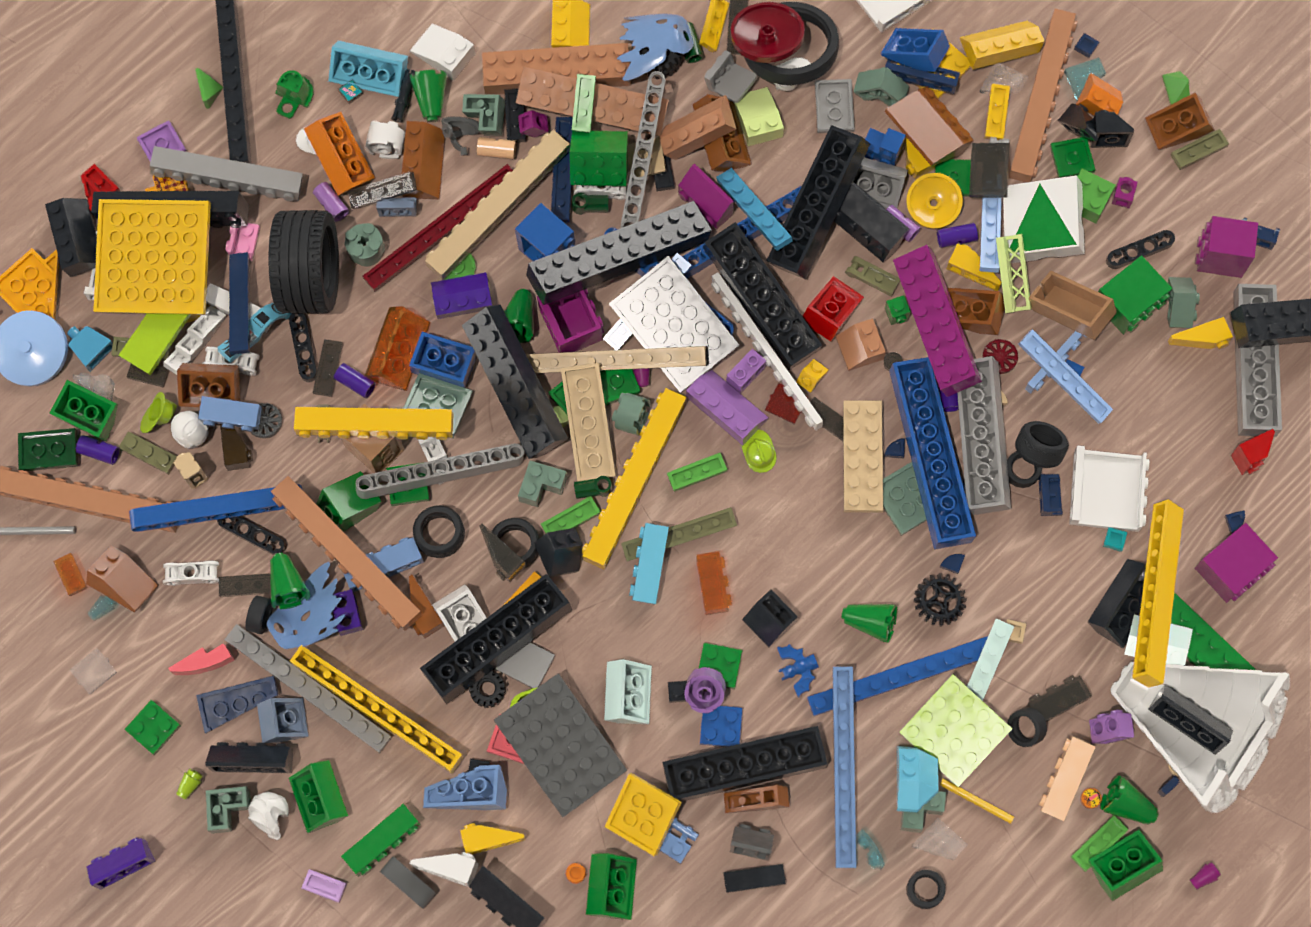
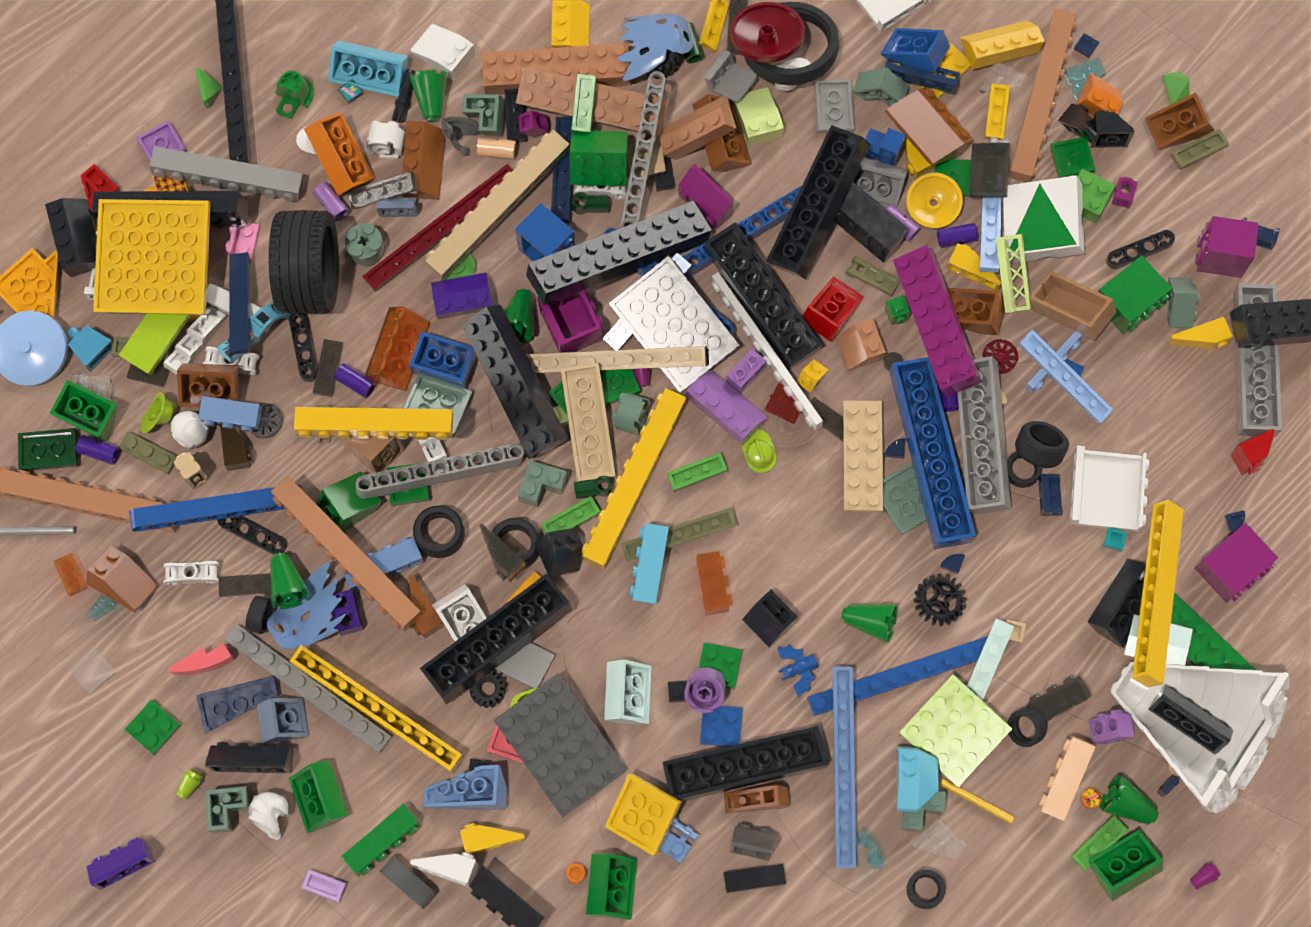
(754, 209): dark azure plate -> none

